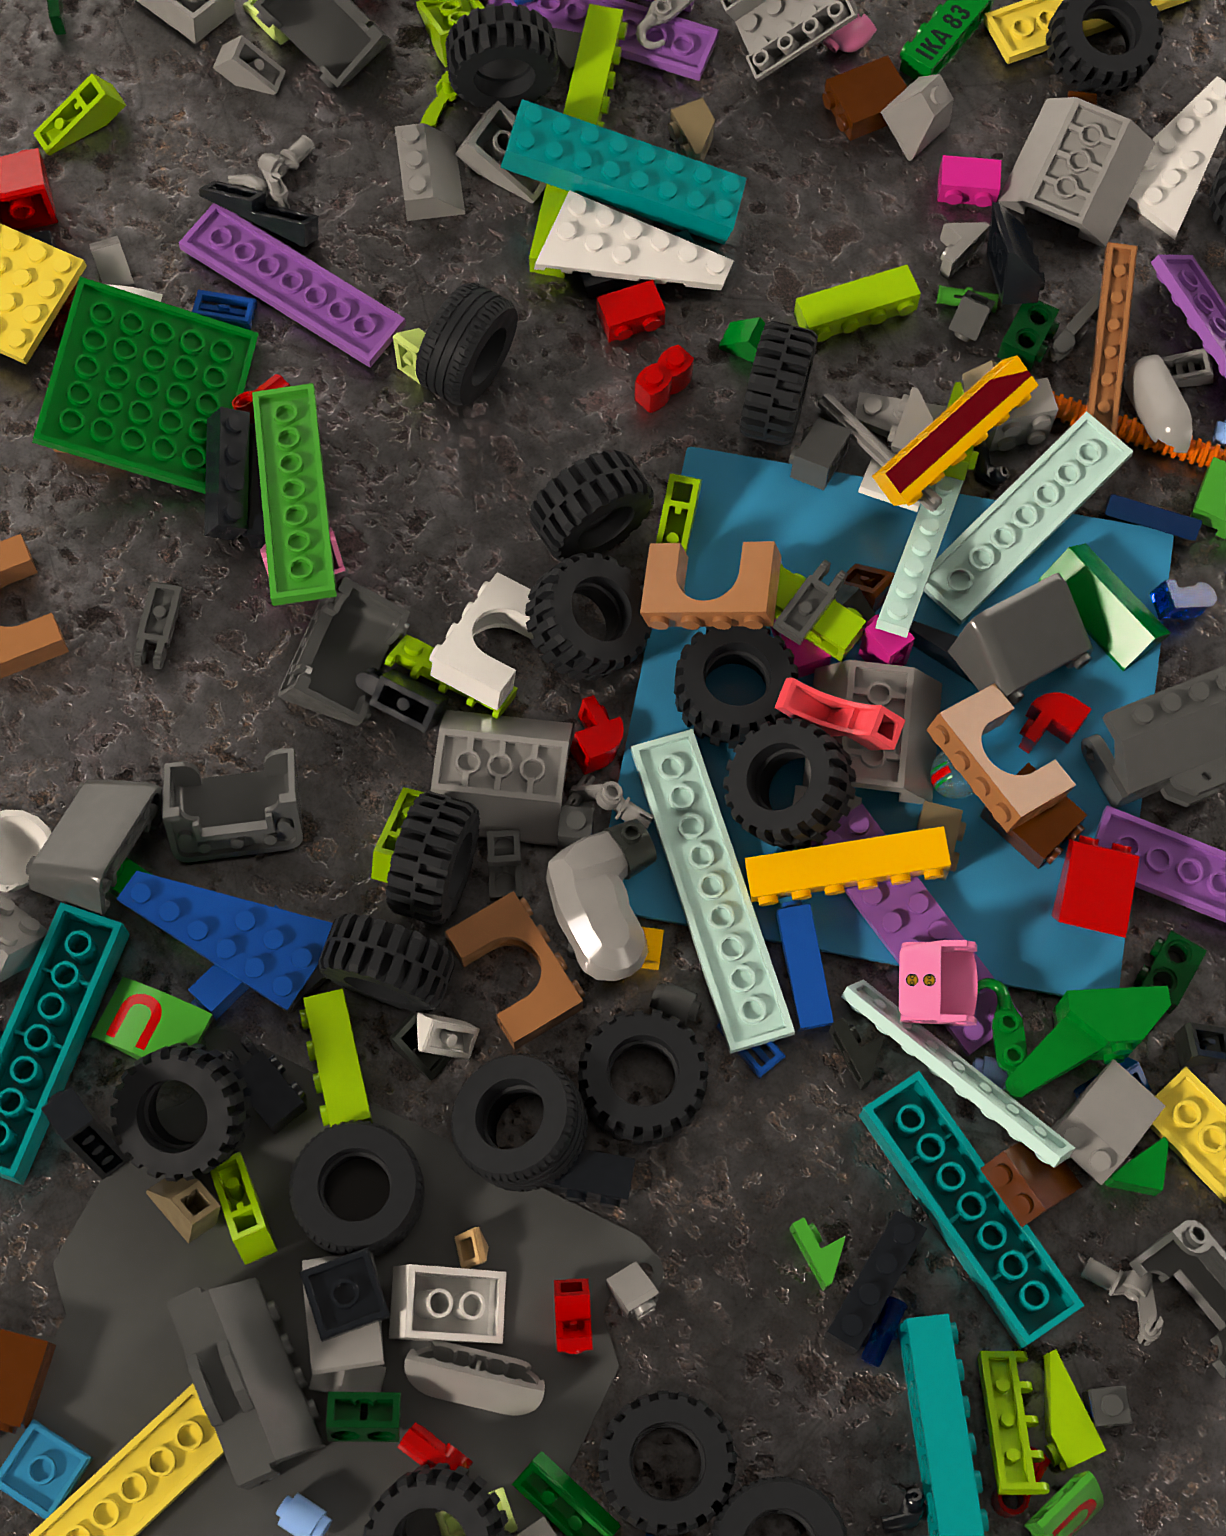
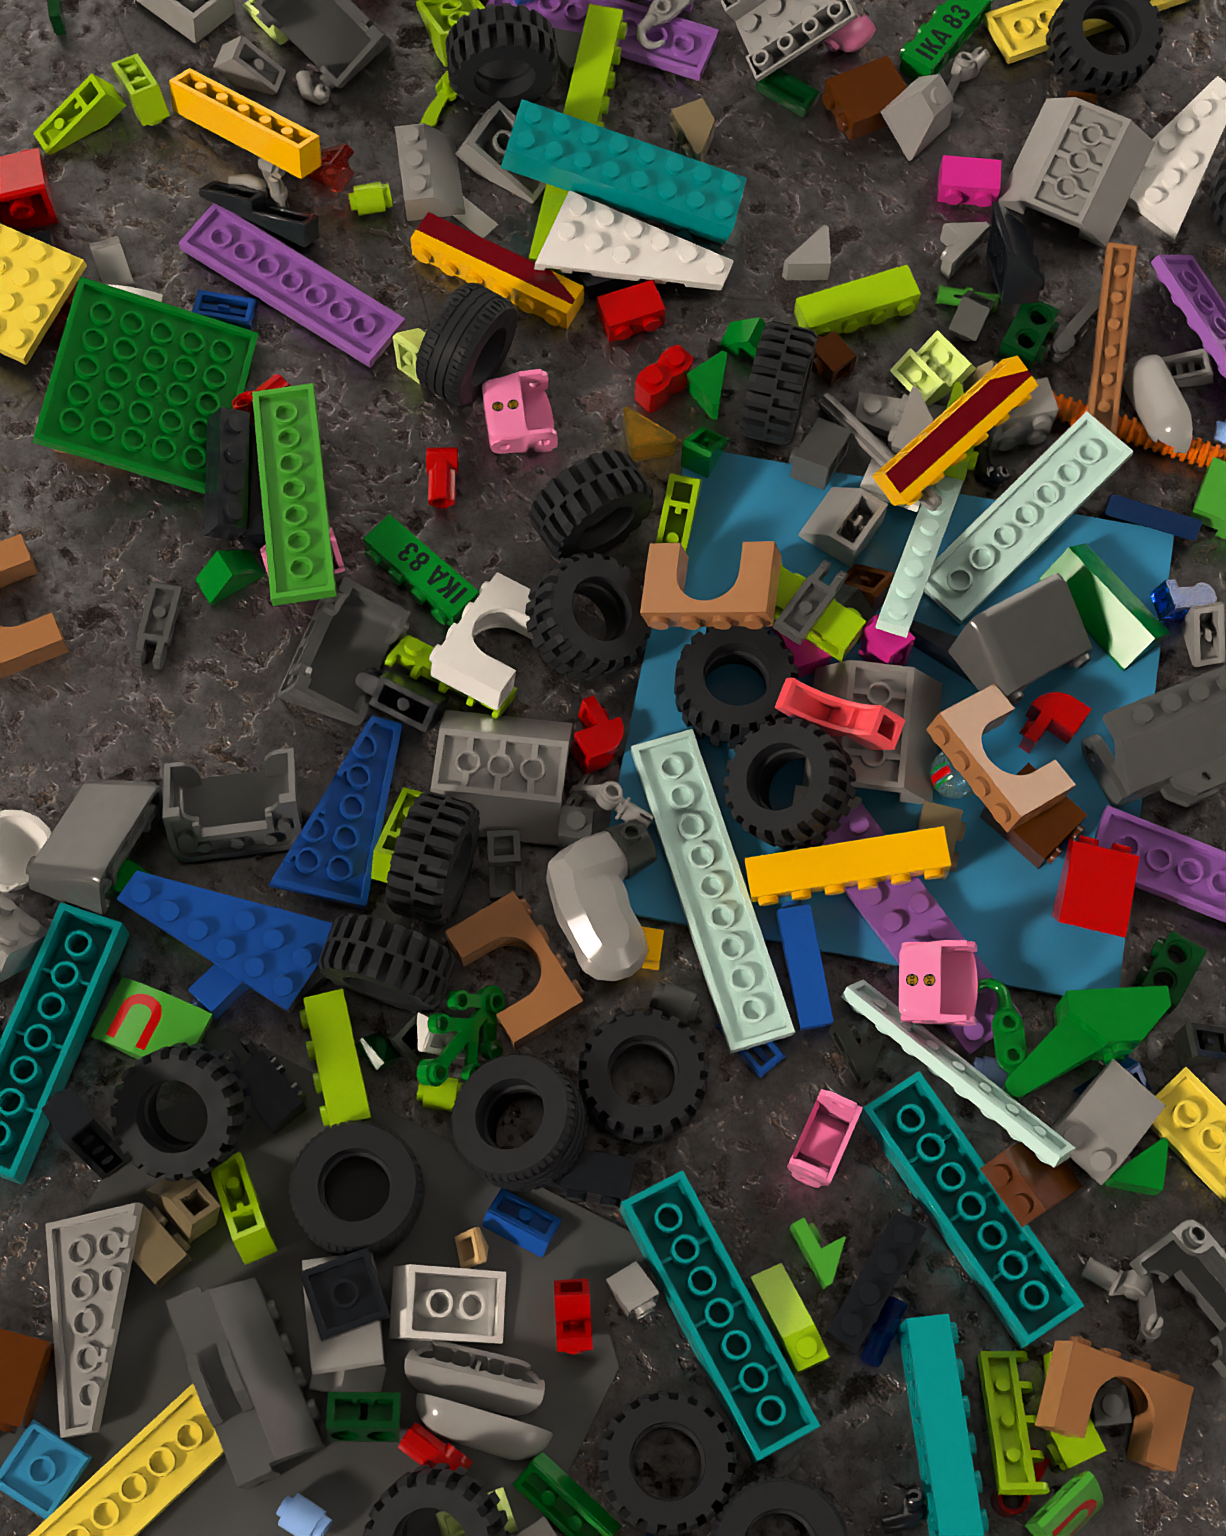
(88, 1289): none -> light grey wing
(141, 90): none -> lime slope
(157, 1250): none -> dark tan slope
(228, 573): none -> green slope
(245, 123): none -> yellow brick
(312, 93): none -> light grey arm
(334, 167): none -> clear red slope
(338, 840): none -> blue wing
(370, 198): none -> lime brick
(378, 1050): none -> dark green tile
(419, 570): none -> green brick
(440, 1097): none -> lime brick
(442, 468): none -> red piece
(476, 219): none -> white sticker
(480, 1429): none -> light grey brick
(488, 1003): none -> green plant
(498, 269): none -> brick
(519, 413): none -> bright pink piece
(521, 1222): none -> blue slope
(645, 438): none -> clear yellow slope
(702, 451): none -> green slope
(706, 383): none -> green slope
(718, 1317): none -> teal brick
(788, 91): none -> dark green tile
(789, 1319): none -> lime slope
(811, 259): none -> light grey slope
(824, 1139): none -> bright pink piece
(833, 358): none -> reddish brown brick
(845, 523): none -> light grey slope
(933, 368): none -> yellowish green slope
(965, 67): none -> light grey pin
(1158, 1400): none -> medium nougat arch
(1205, 634): none -> light grey slope

